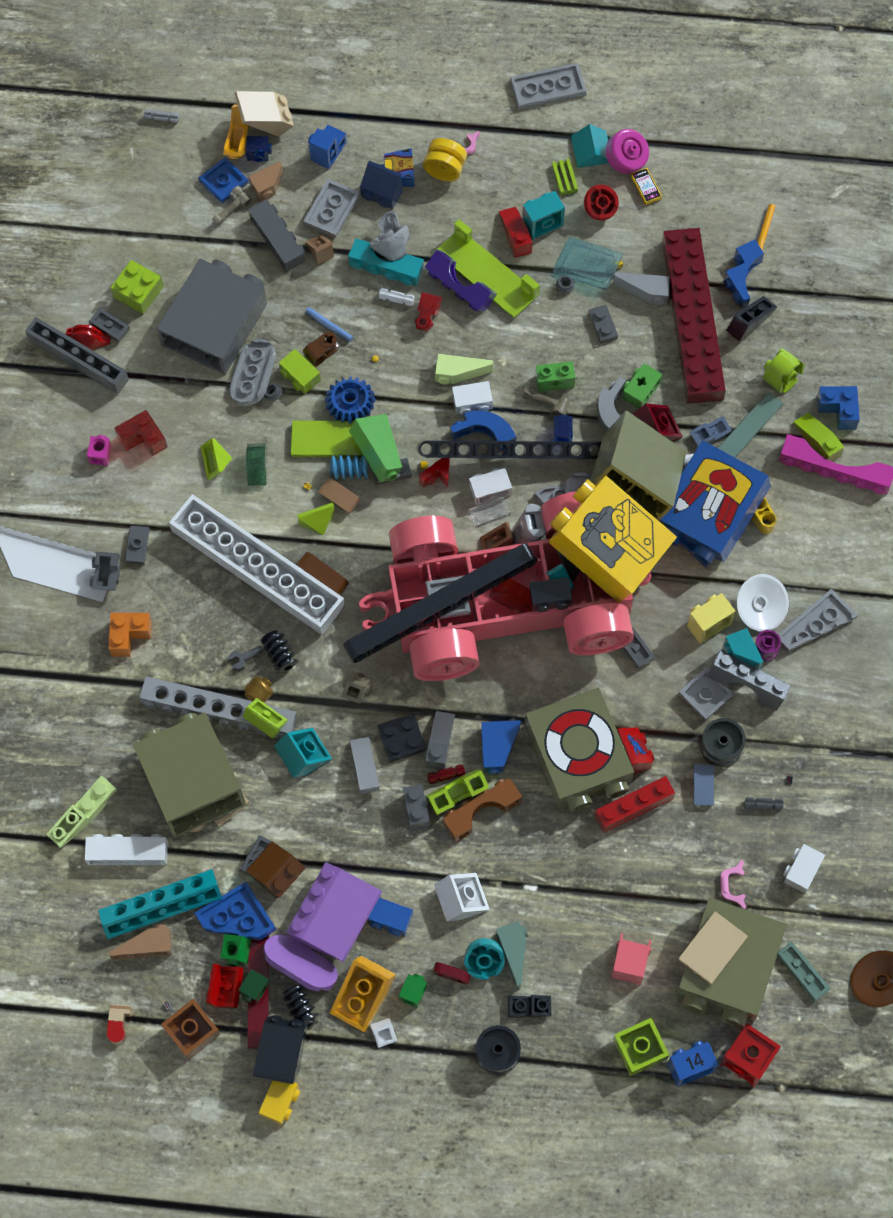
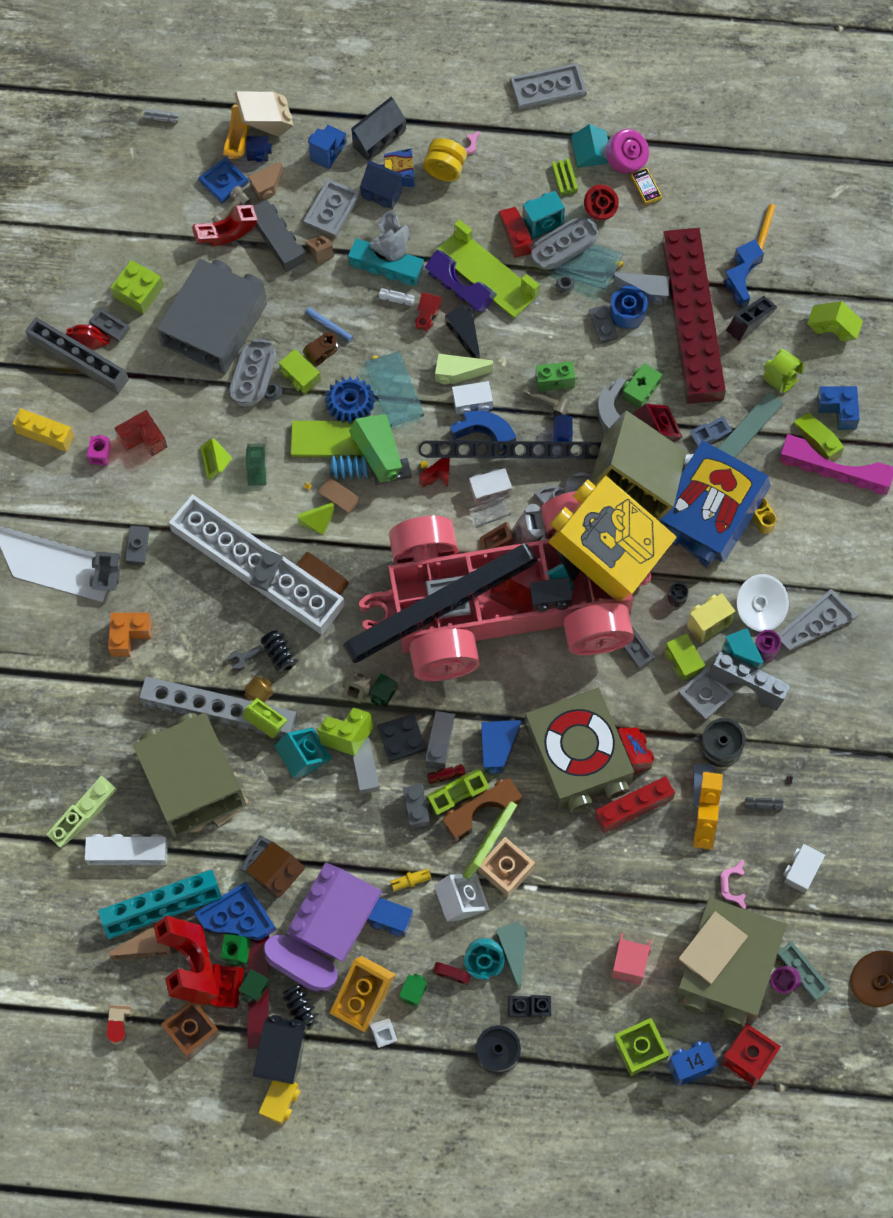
(43, 429): none -> yellow brick
(188, 938): none -> red arch
(227, 230): none -> red arch
(266, 570): none -> dark grey plate
(347, 734): none -> lime brick
(378, 129): none -> black slope
(383, 690): none -> dark green brick
(394, 388): none -> clear light blue tile
(410, 880): none -> yellow pin
(462, 326): none -> black slope
(489, 840): none -> lime tile
(506, 867): none -> light nougat brick
(564, 243): none -> light grey tile
(628, 307): none -> blue brick
(678, 590): none -> black wheel
(684, 657): none -> lime brick
(708, 810): none -> light orange arch
(785, 979): none -> magenta wheel
(835, 318): none -> lime brick

